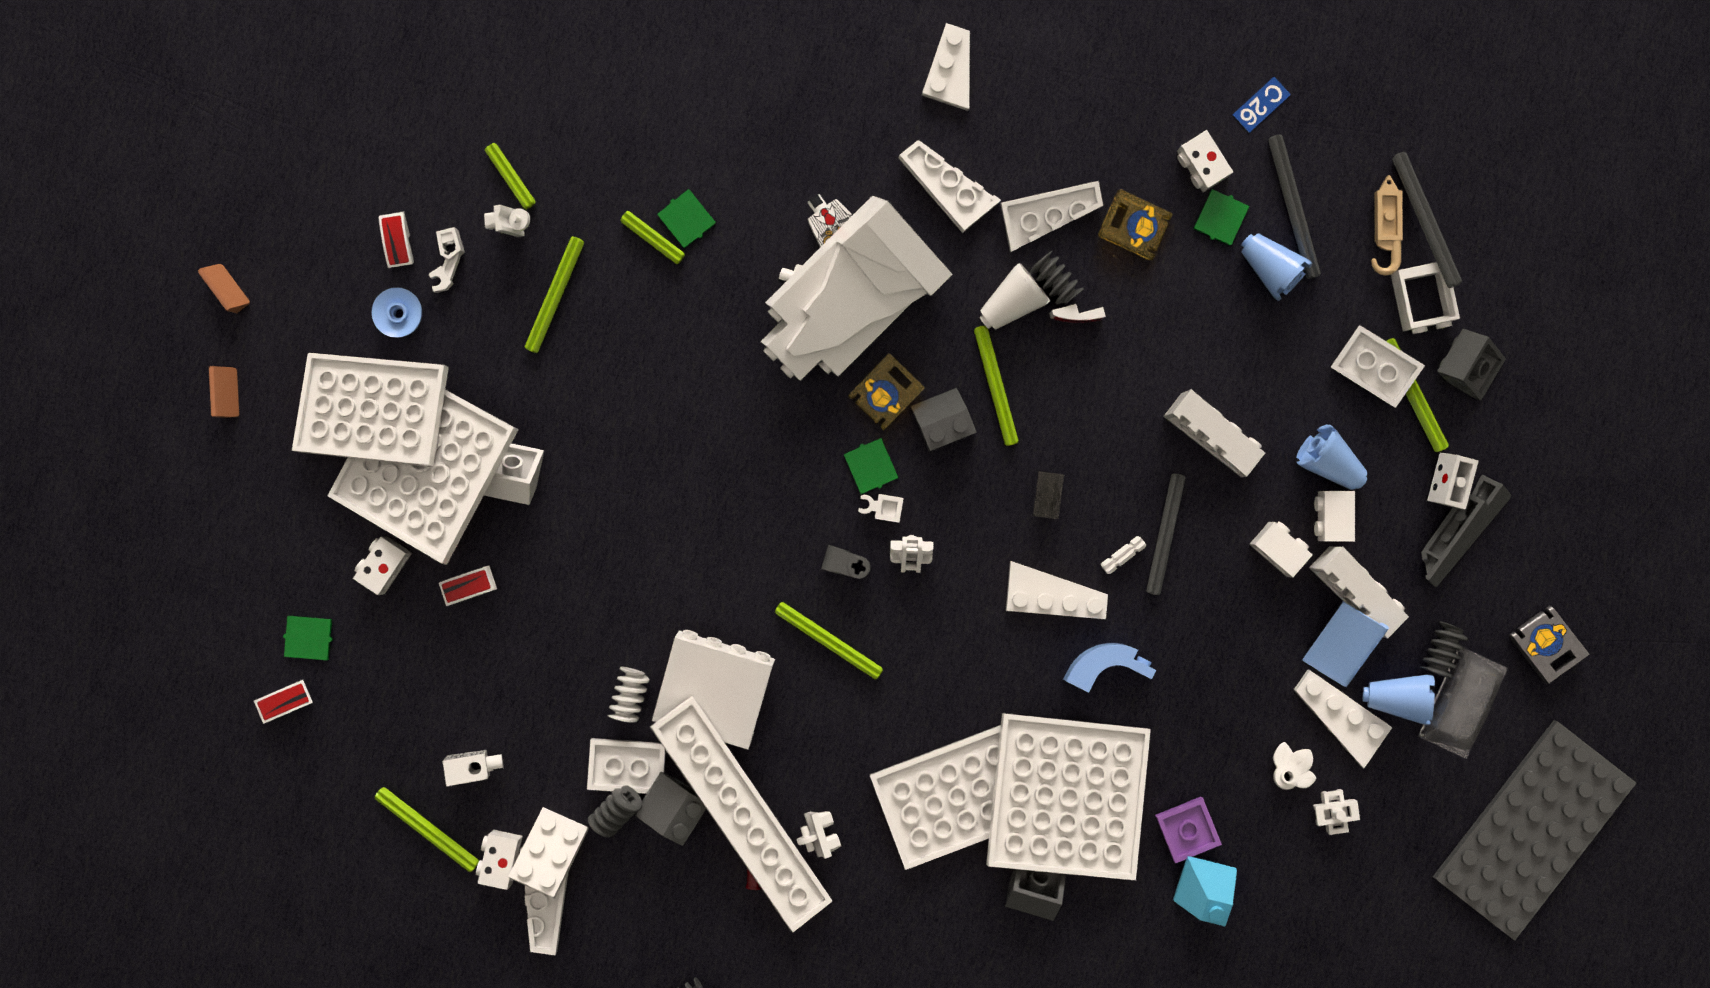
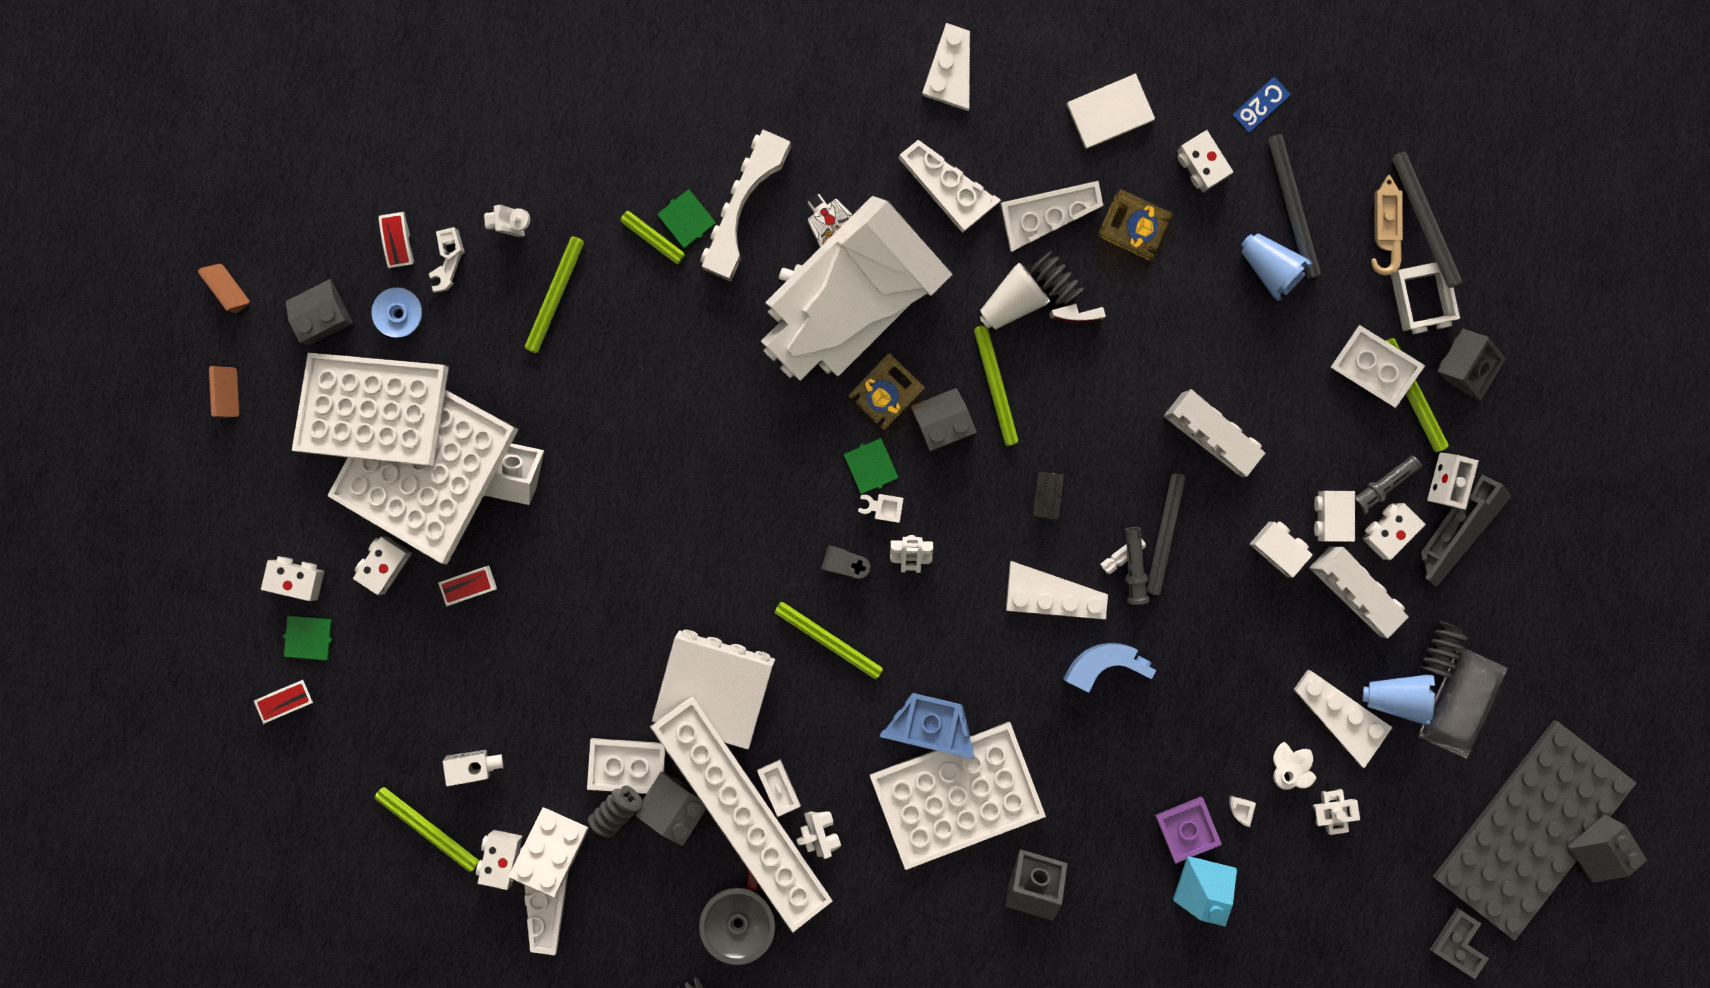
(292, 579): none -> white brick
(317, 313): none -> dark grey slope
(510, 176): lime axle -> none
(629, 695): white piece -> none
(731, 942): none -> dark grey dish
(767, 158): none -> white arch
(779, 788): none -> white plate
(932, 725): none -> medium blue wing
(1068, 797): white plate -> none
(1110, 111): none -> white tile
(1136, 577): none -> dark grey pin
(1221, 217): green piece -> none
(1242, 810): none -> white tile
(1332, 459): light blue cone -> none
(1345, 644): light blue piece -> none
(1377, 490): none -> dark grey pin
(1393, 530): none -> white brick
(1454, 941): none -> dark grey plate
(1546, 641): flat silver container -> none
(1607, 851): none -> dark grey slope

